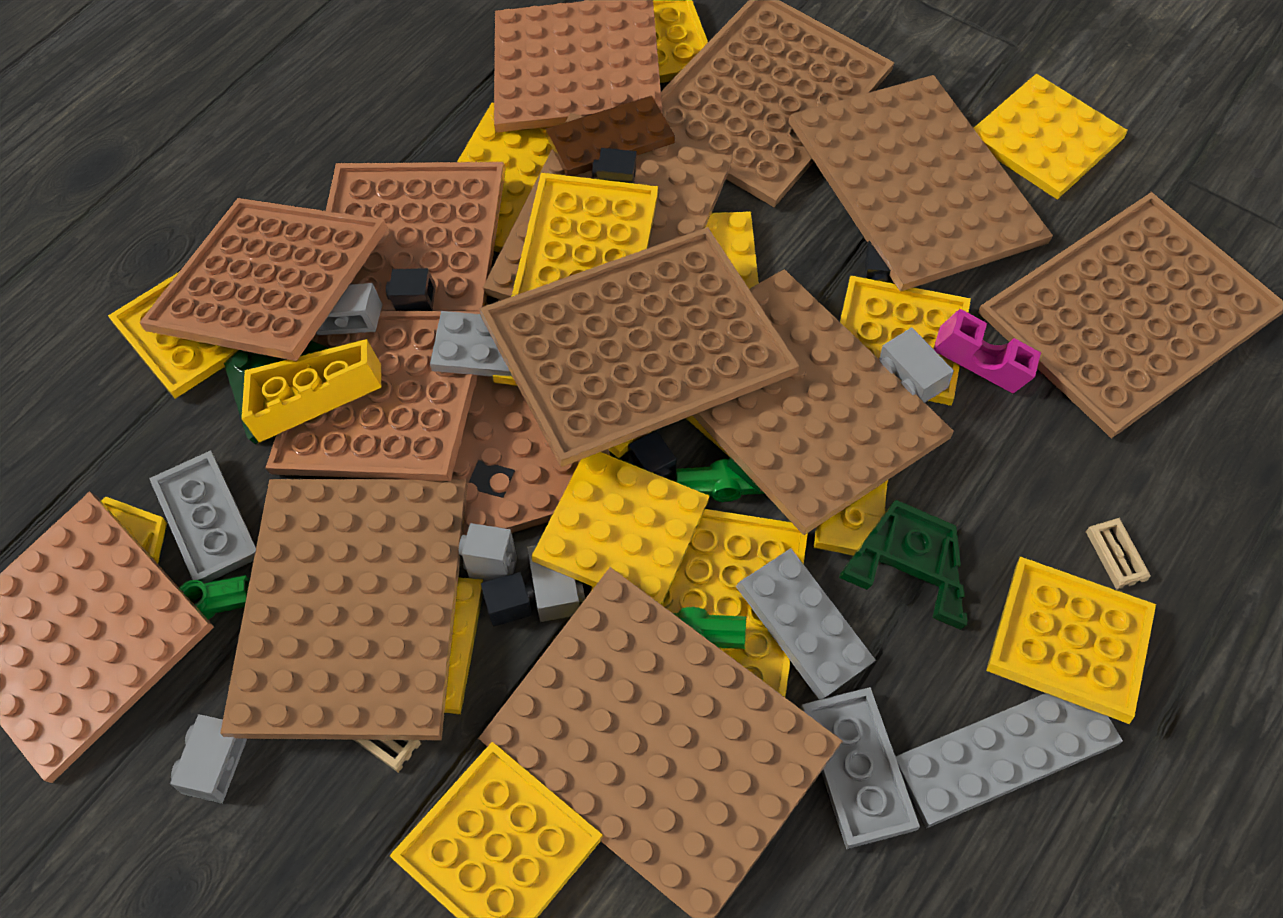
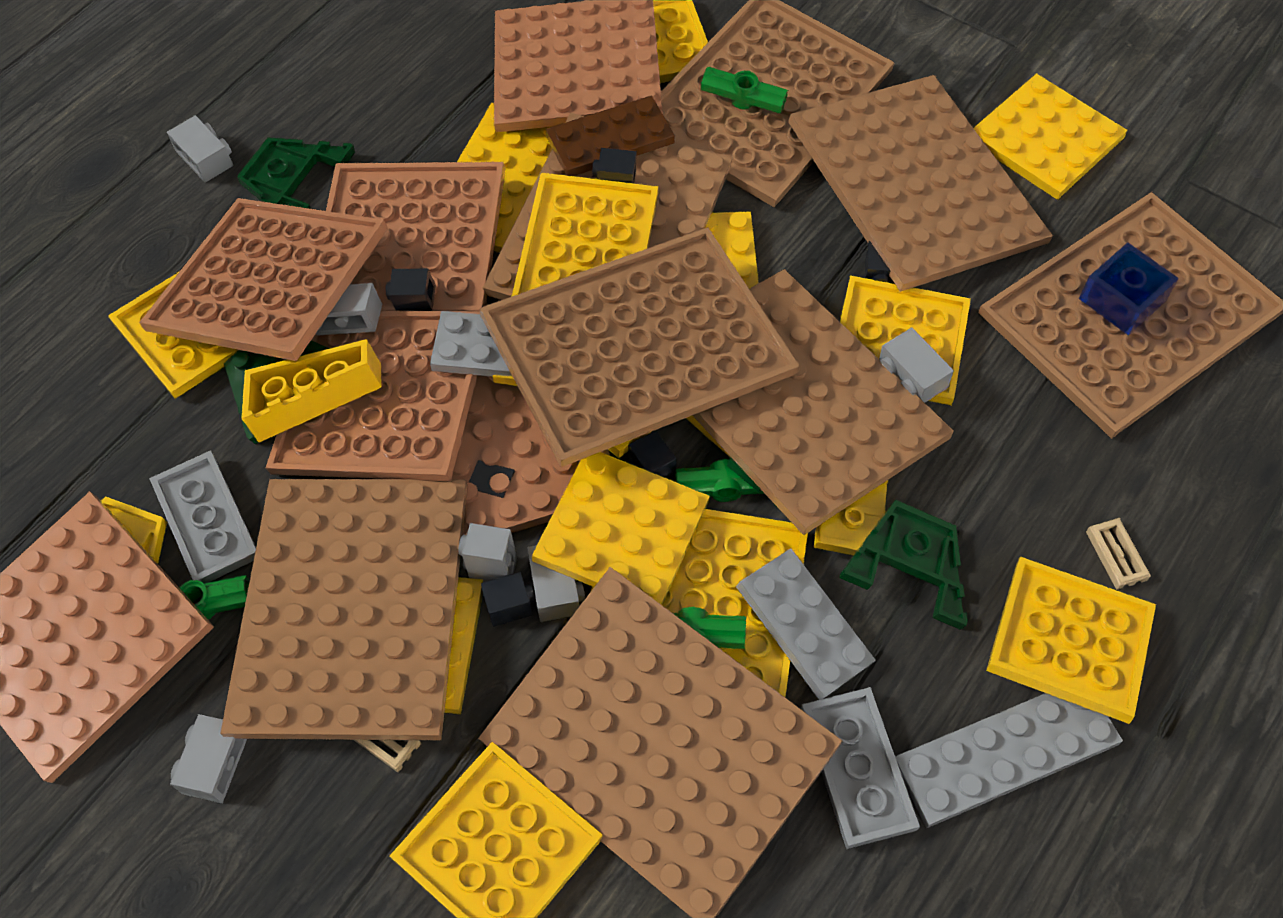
(201, 148): none -> light grey brick
(284, 163): none -> dark green wing
(744, 89): none -> green piece
(1004, 365): dark pink arch -> none
(1128, 288): none -> clear blue brick

